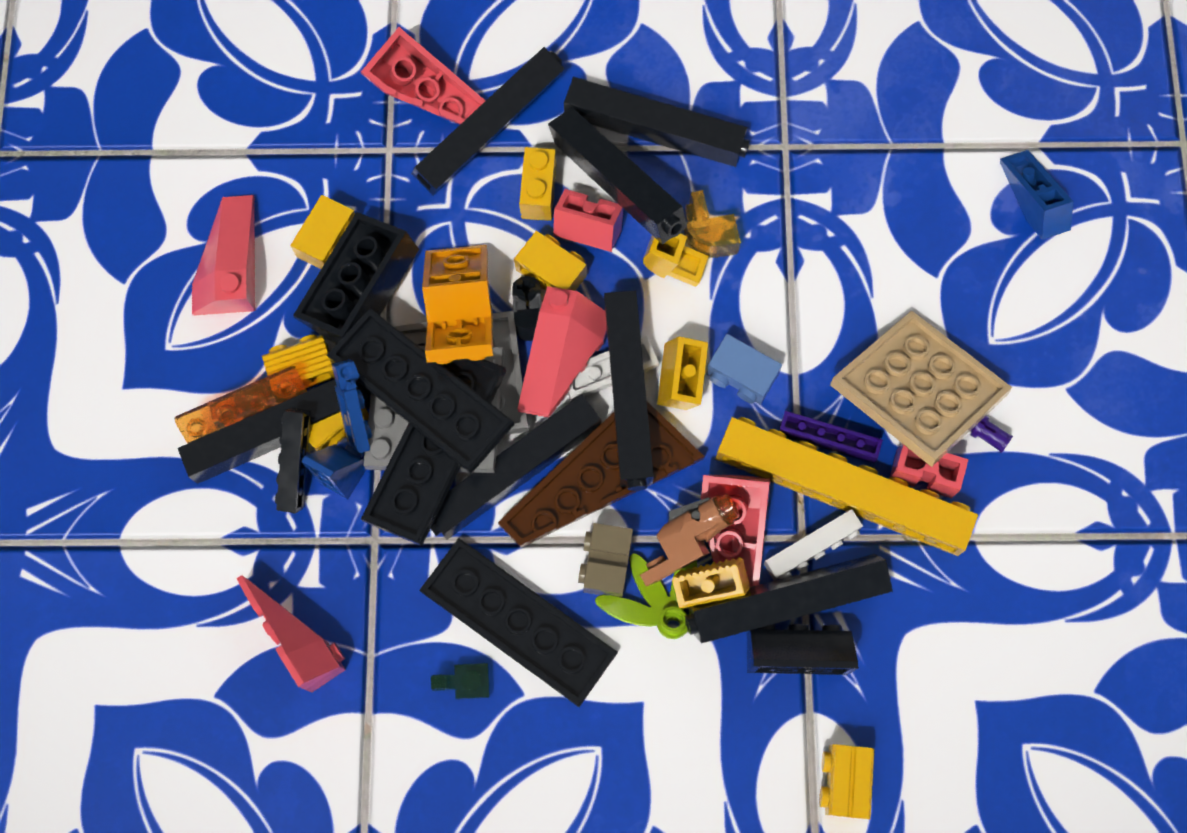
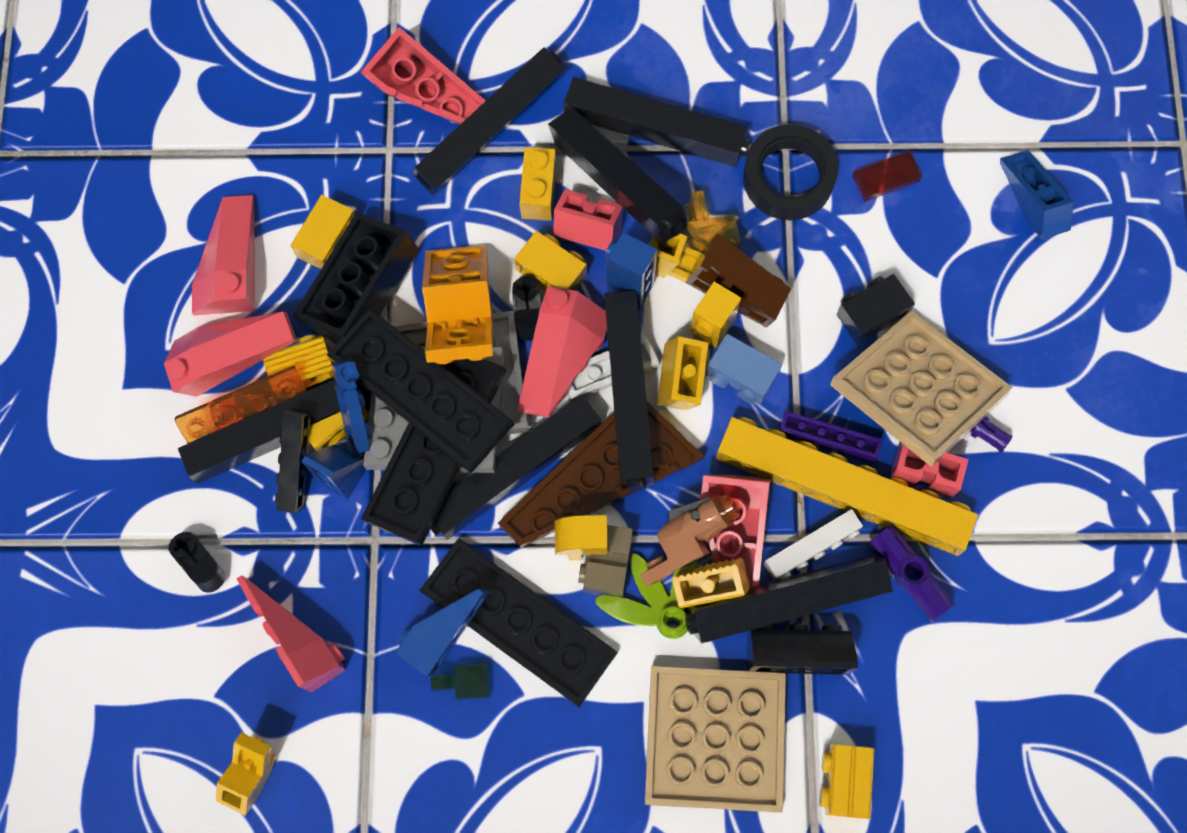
(206, 573): none -> black piece
(224, 350): none -> coral wedge
(246, 774): none -> yellow brick
(433, 638): none -> blue slope
(581, 536): none -> yellow brick
(630, 267): none -> blue brick
(715, 315): none -> yellow brick
(715, 739): none -> tan plate
(725, 264): none -> reddish brown wedge
(795, 138): none -> black tyre
(874, 308): none -> black brick
(887, 176): none -> clear red plate
(926, 591): none -> dark purple piece

